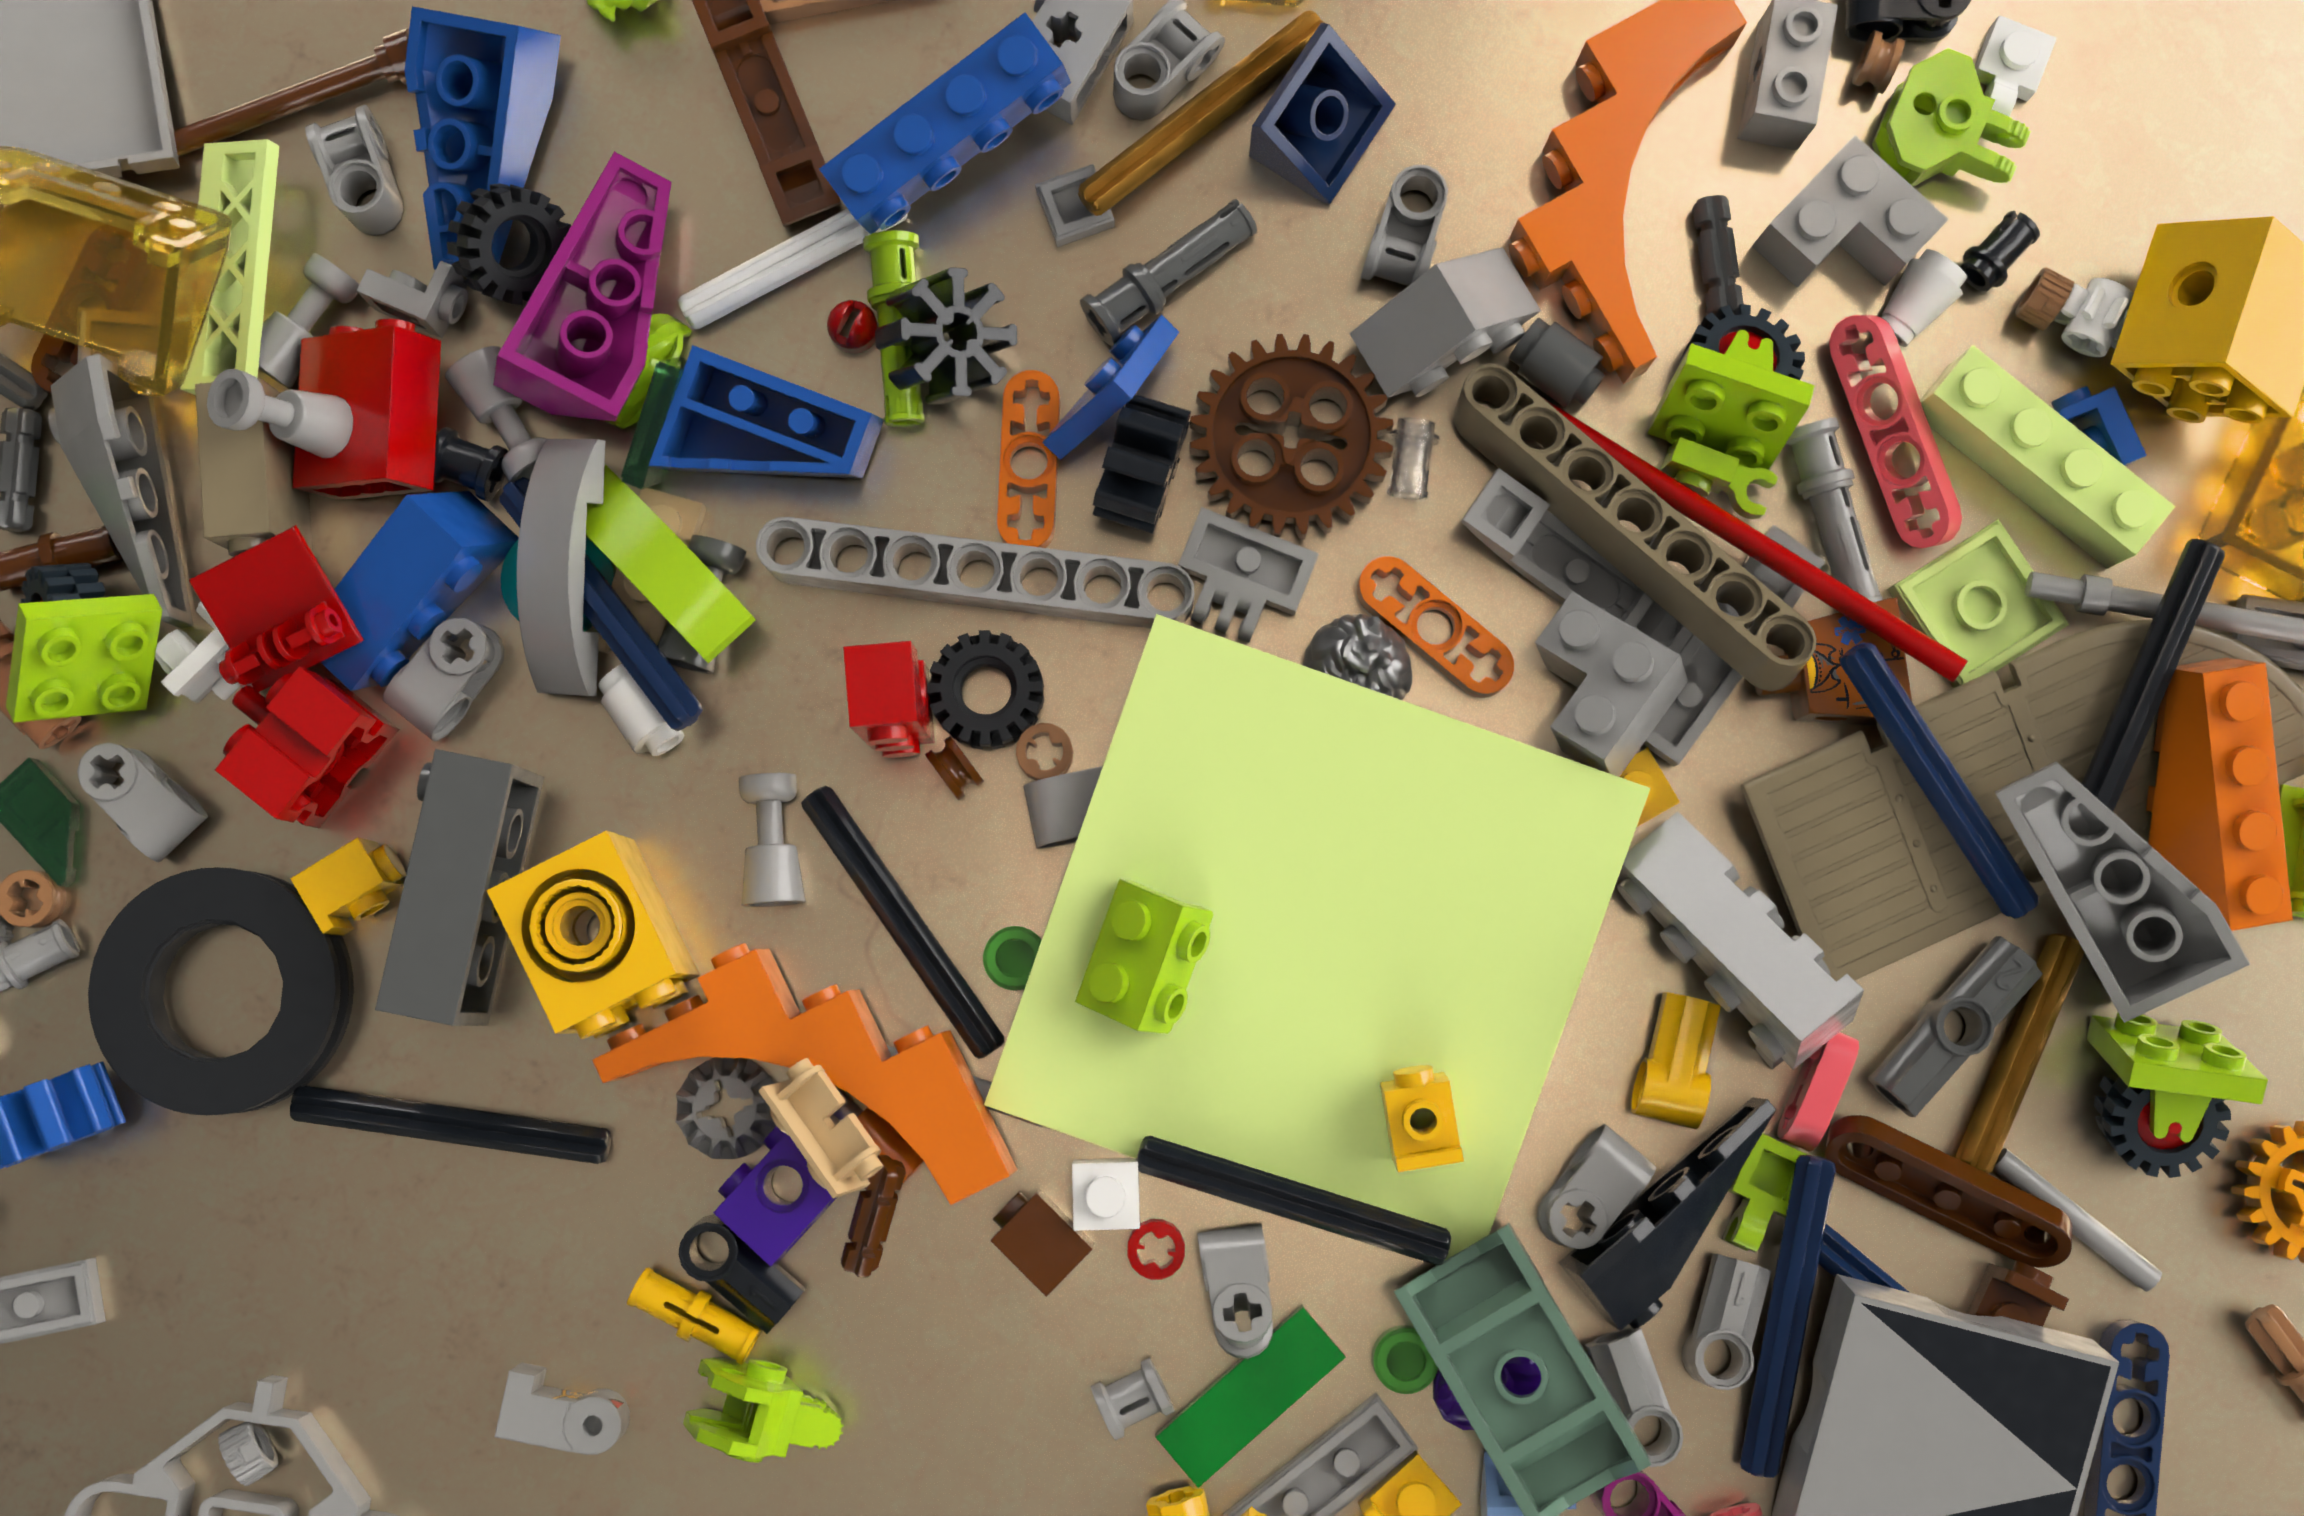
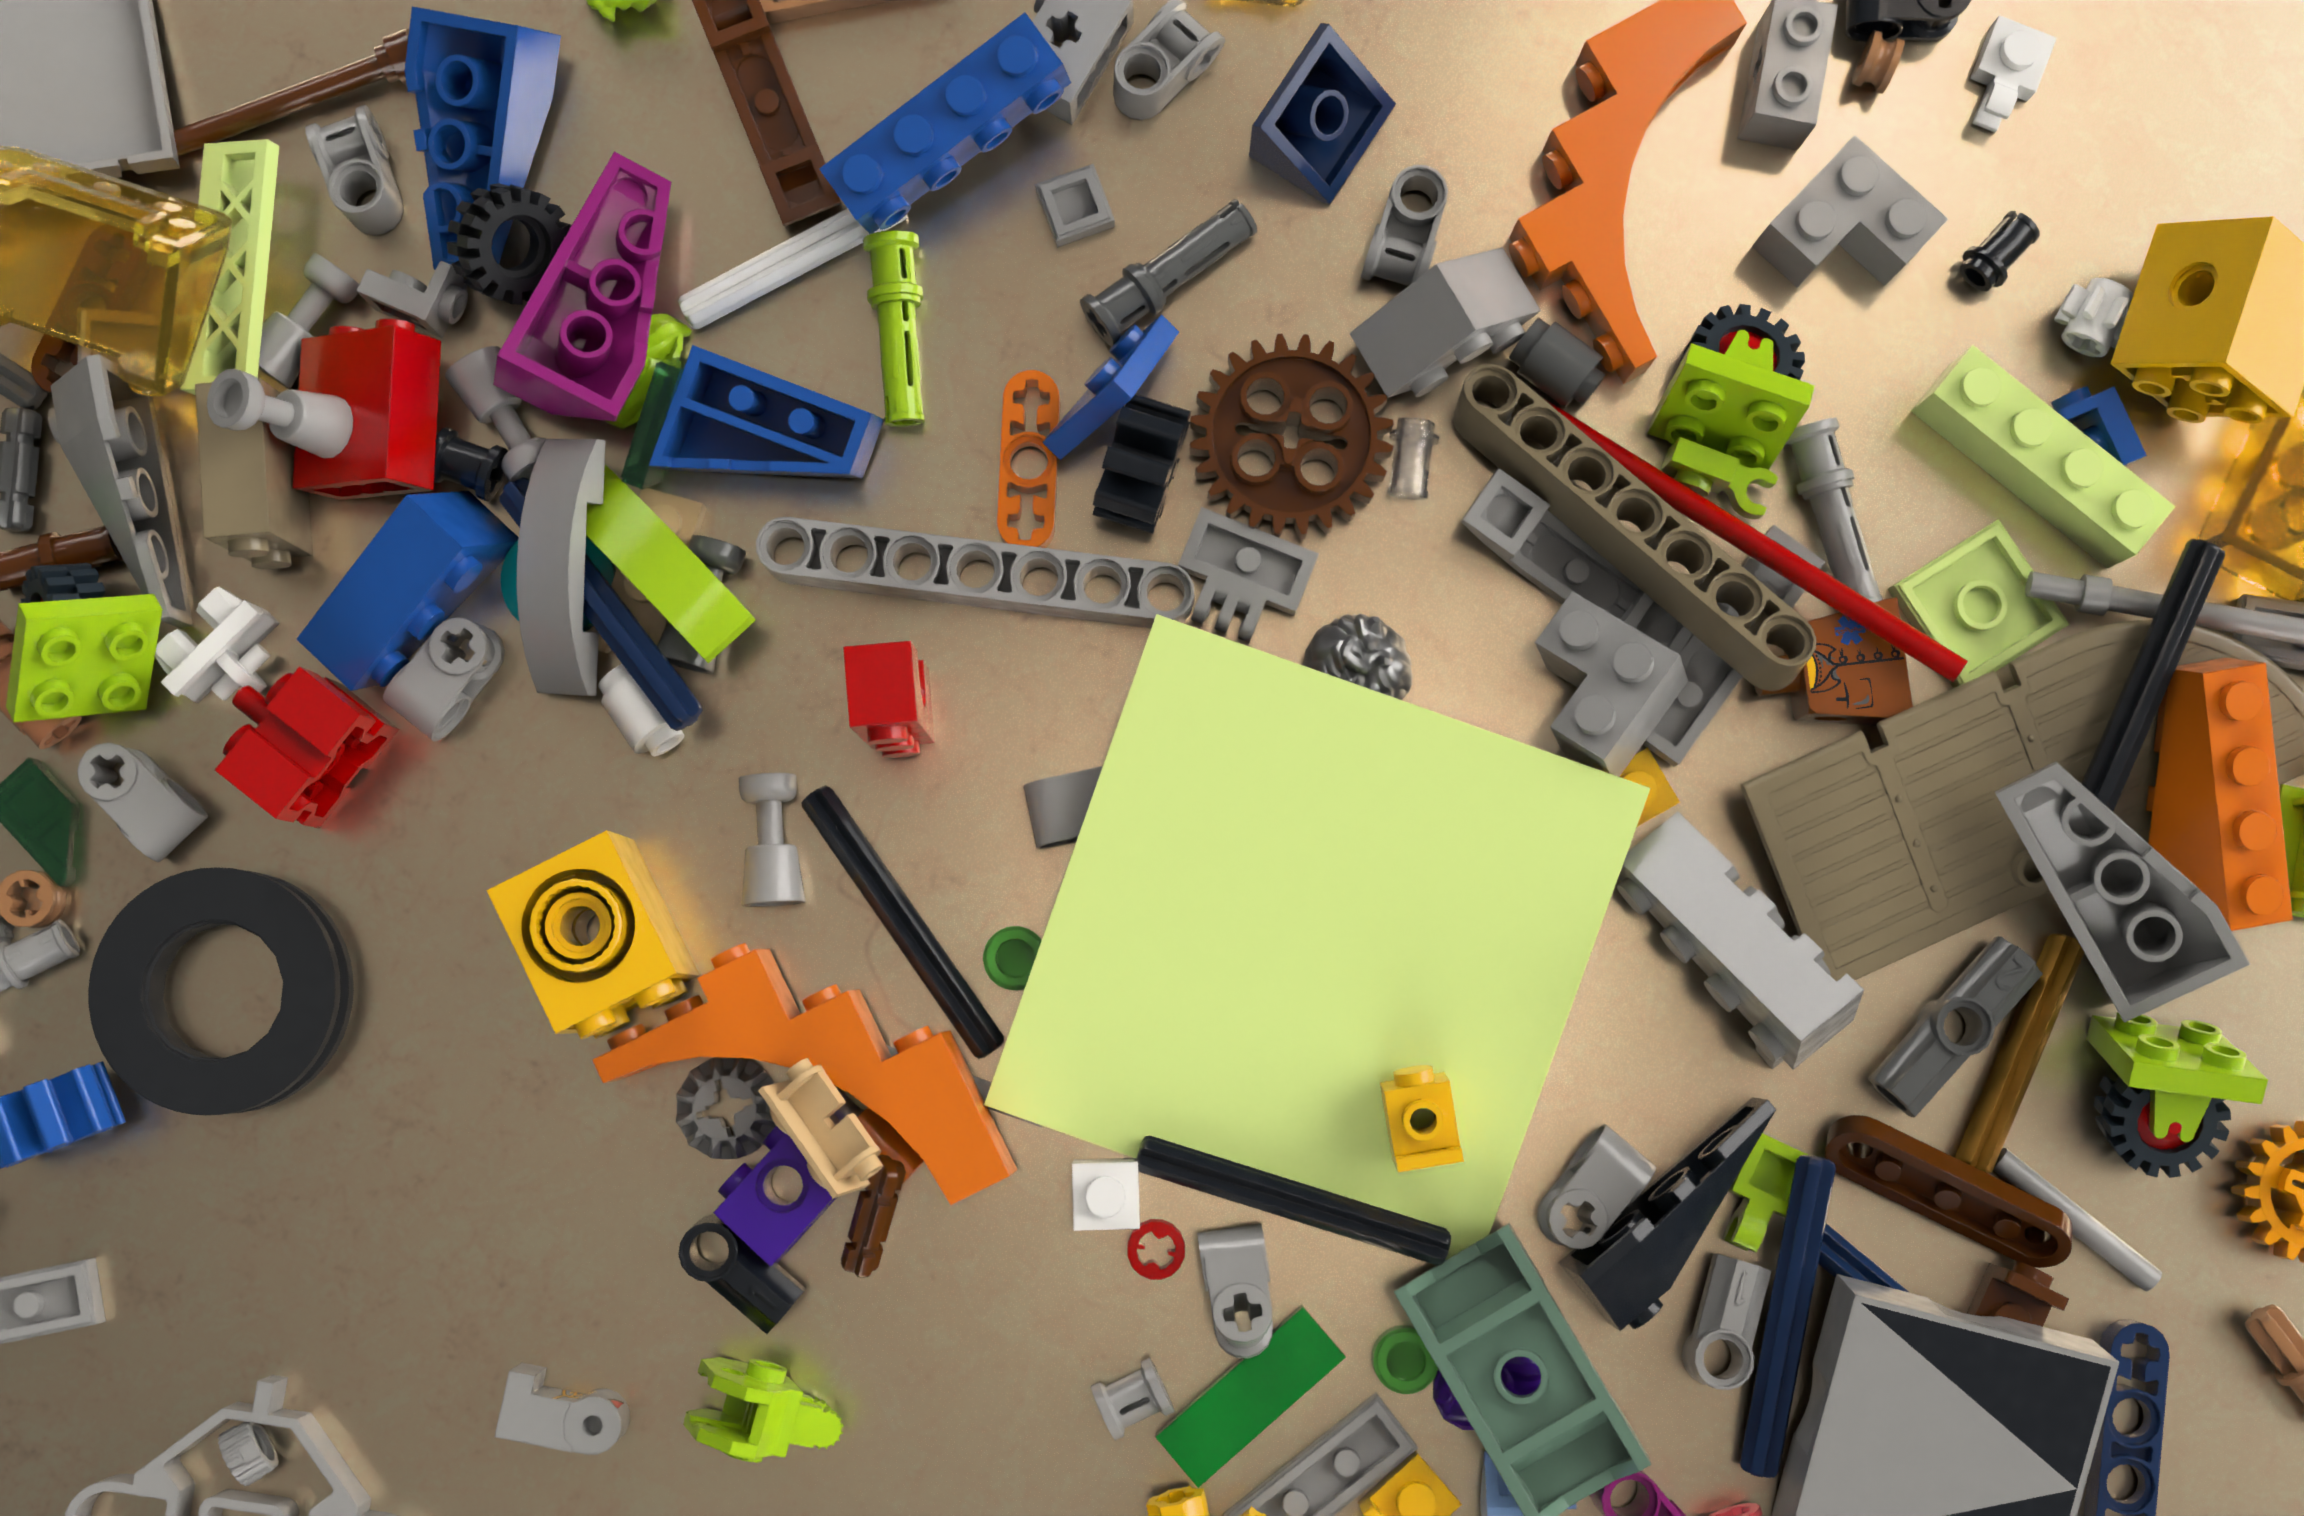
(274, 611): red hinge -> none
(349, 884): yellow brick -> none
(446, 929): dark grey brick -> none
(450, 1124): black axle -> none
(694, 1315): yellow pin -> none
(862, 331): red hinge -> none
(939, 307): black gear -> none
(954, 768): reddish brown bush -> none
(977, 652): black tyre -> none
(1040, 1240): reddish brown brick -> none
(1058, 739): medium nougat bush -> none
(1144, 958): lime bracket -> none
(1197, 116): pearl gold axle -> none
(1483, 642): orange beam -> none
(1634, 1383): light grey piece -> none
(1674, 1077): yellow piece -> none
(1717, 253): dark grey axle -> none
(1818, 1092): coral beam -> none
(1905, 425): coral beam -> none
(1923, 294): white cone -> none
(1939, 120): lime hinge -> none
(1939, 780): dark blue axle -> none
(2044, 298): medium nougat axle -> none

